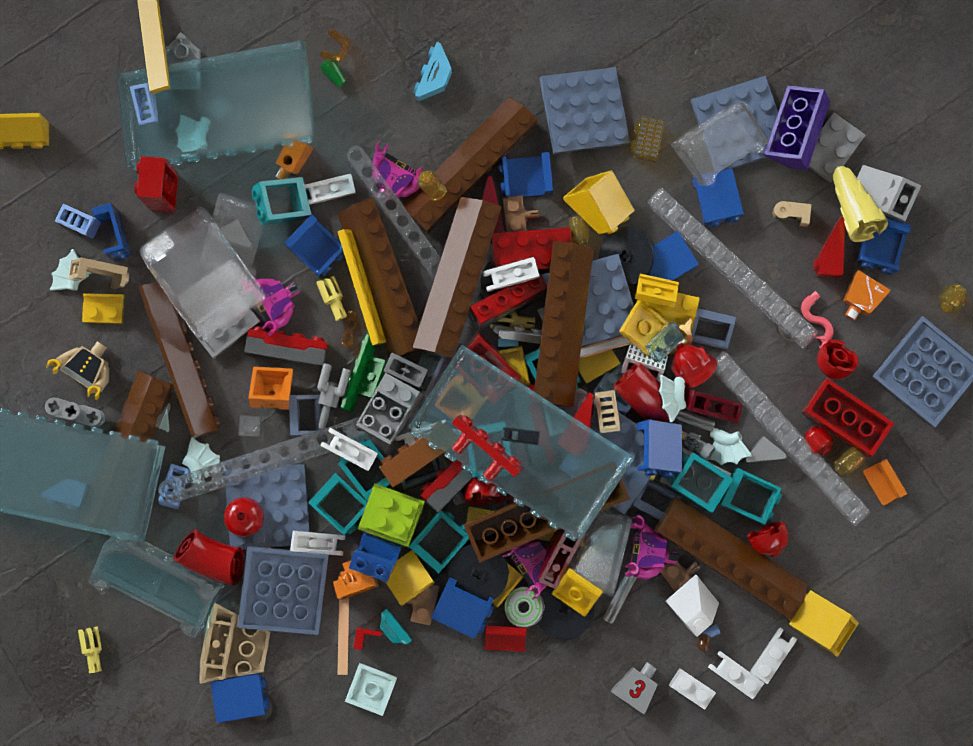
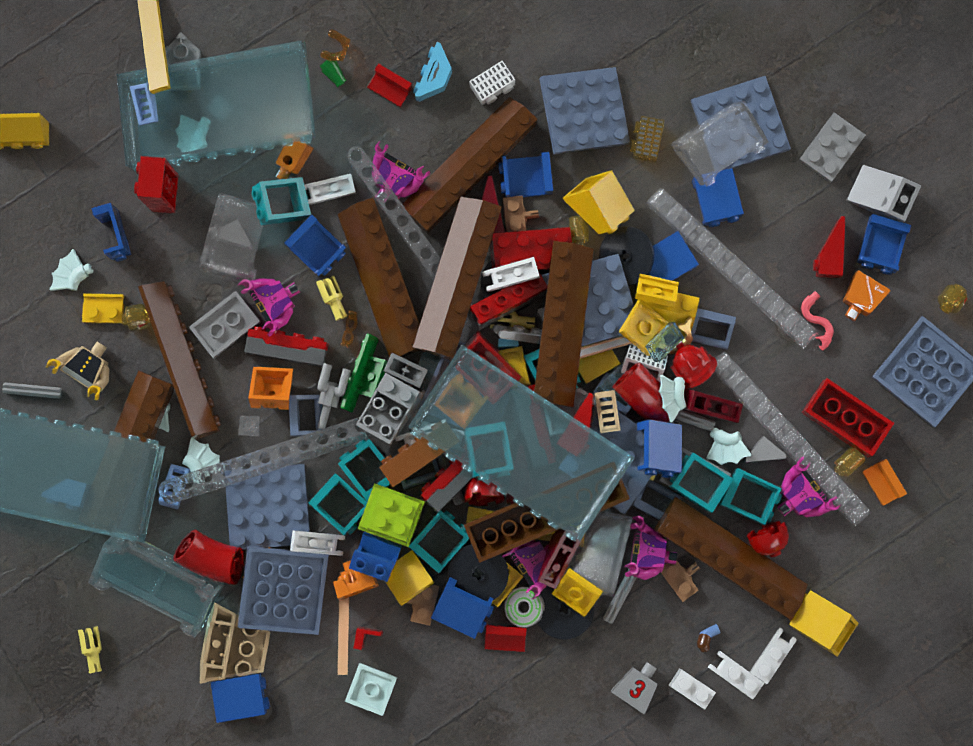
(32, 390): none -> light grey axle
(67, 411): light grey axle -> none
(82, 265): tan panel -> none
(88, 227): light blue slope -> none
(136, 317): none -> clear yellow head
(202, 274): clear windscreen -> none
(252, 515): red cylinder -> none
(351, 450): white hinge -> none
(361, 286): yellow tile -> none
(390, 85): none -> red panel
(393, 628): teal slope -> none
(431, 185): clear yellow brick -> none
(481, 438): red plate -> none
(492, 83): none -> white brick
(524, 436): black bar -> none
(693, 442): light grey piece -> none
(694, 605): white slope -> none
(792, 211): tan leg -> none
(797, 126): dark purple slope -> none
(803, 494): none -> dark pink torso
(819, 440): red head -> none
(836, 360): red cylinder -> none
(858, 208): light yellow cone -> none

